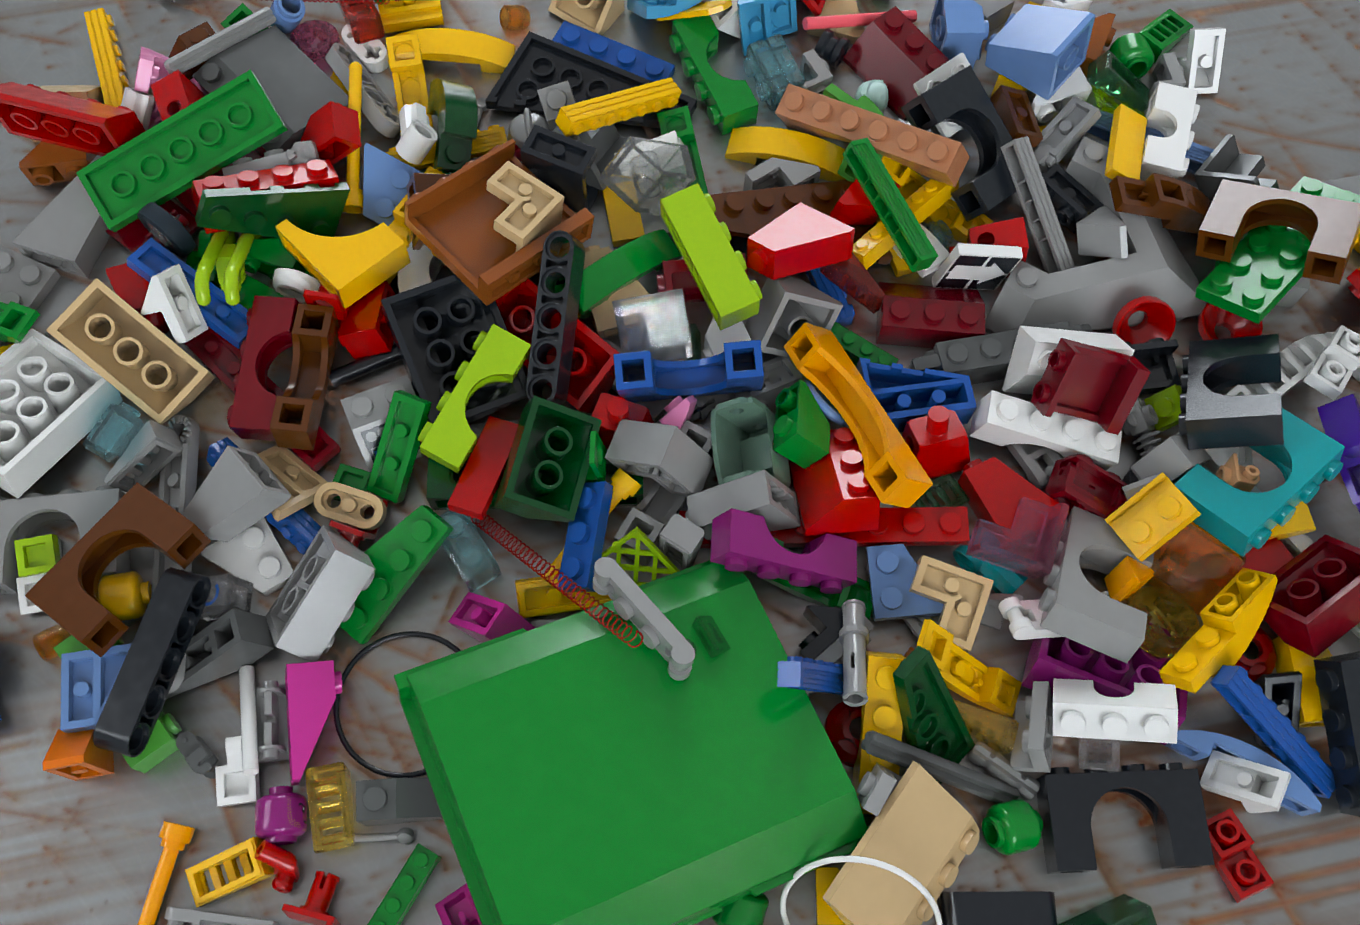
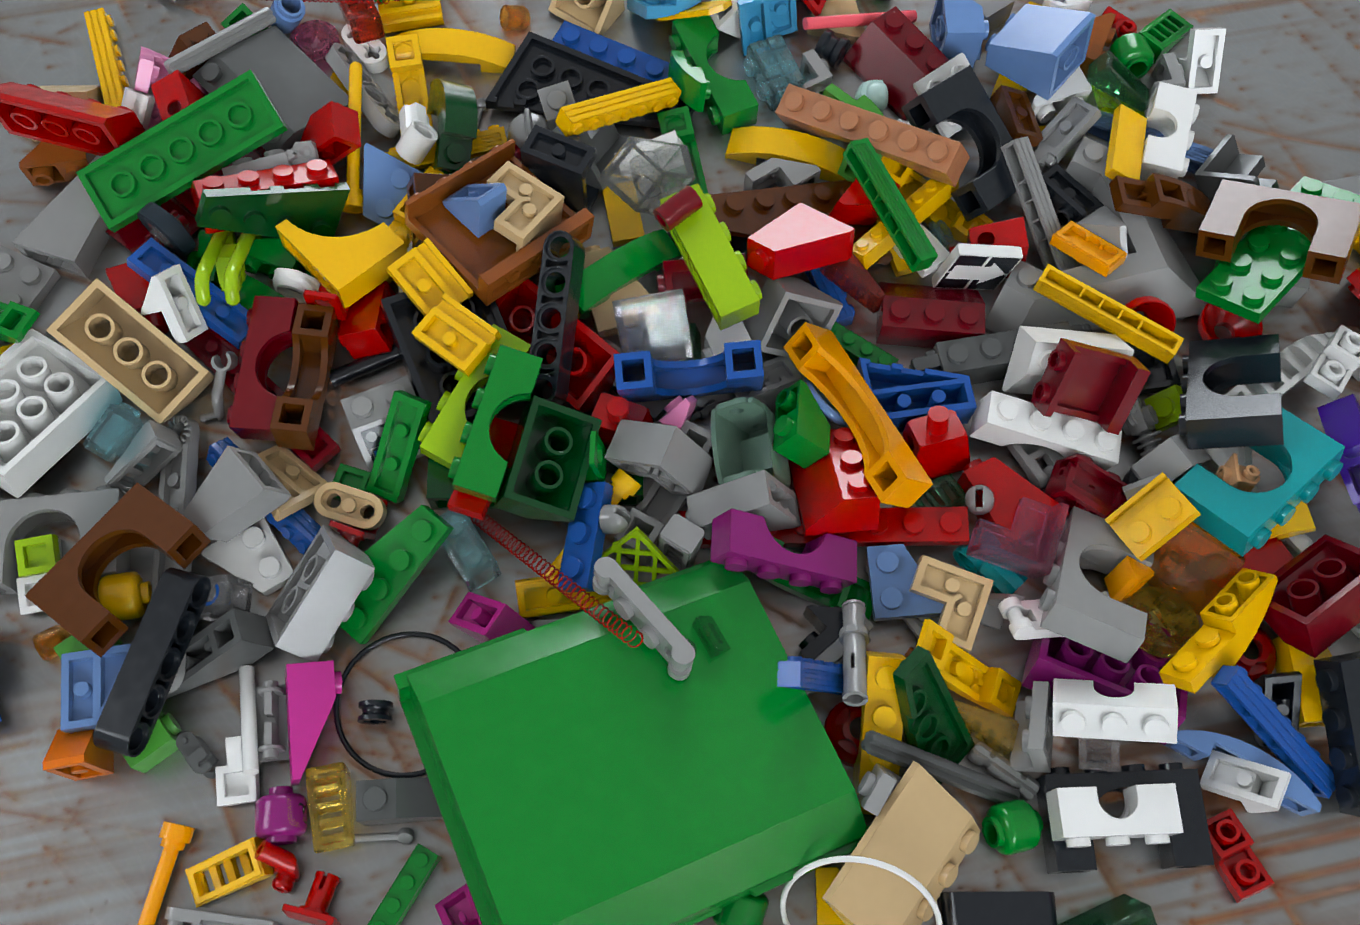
(218, 386): none -> light grey piece
(375, 712): none -> black bush
(426, 277): none -> yellow plate
(456, 334): none -> yellow plate
(477, 205): none -> medium blue slope
(510, 380): none -> green arch
(614, 519): none -> light grey hinge
(678, 208): none -> dark red piece
(690, 80): none -> green slope
(987, 499): none -> light grey hinge
(1088, 248): none -> light orange plate
(1108, 314): none -> yellow piece
(1121, 23): none -> red arm
(1149, 813): none -> white arch

